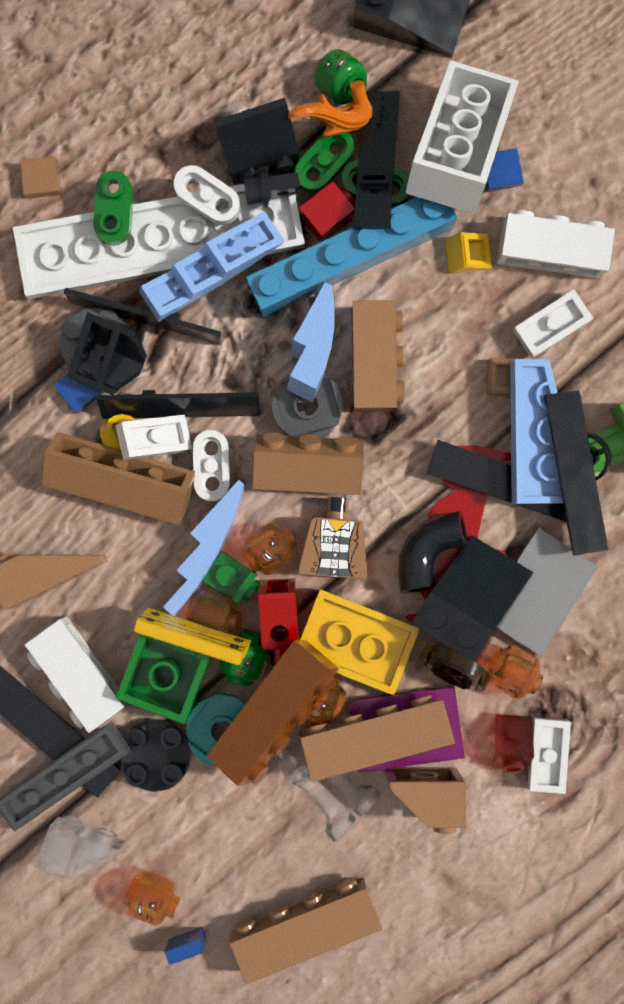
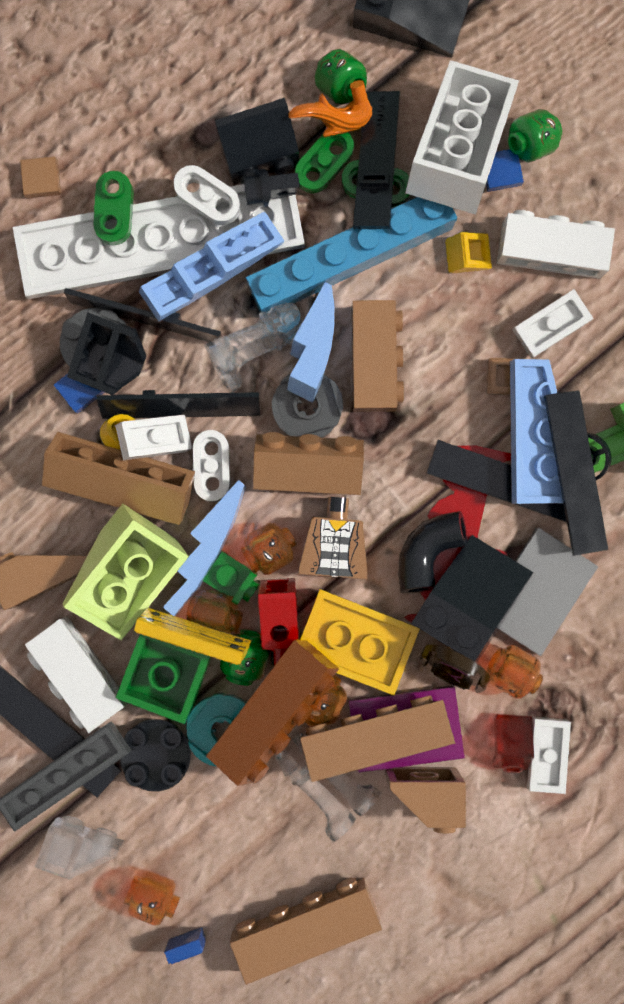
(124, 572): none -> yellowish green slope
(236, 349): none -> clear piece
(328, 211): red brick -> none
(535, 135): none -> green head

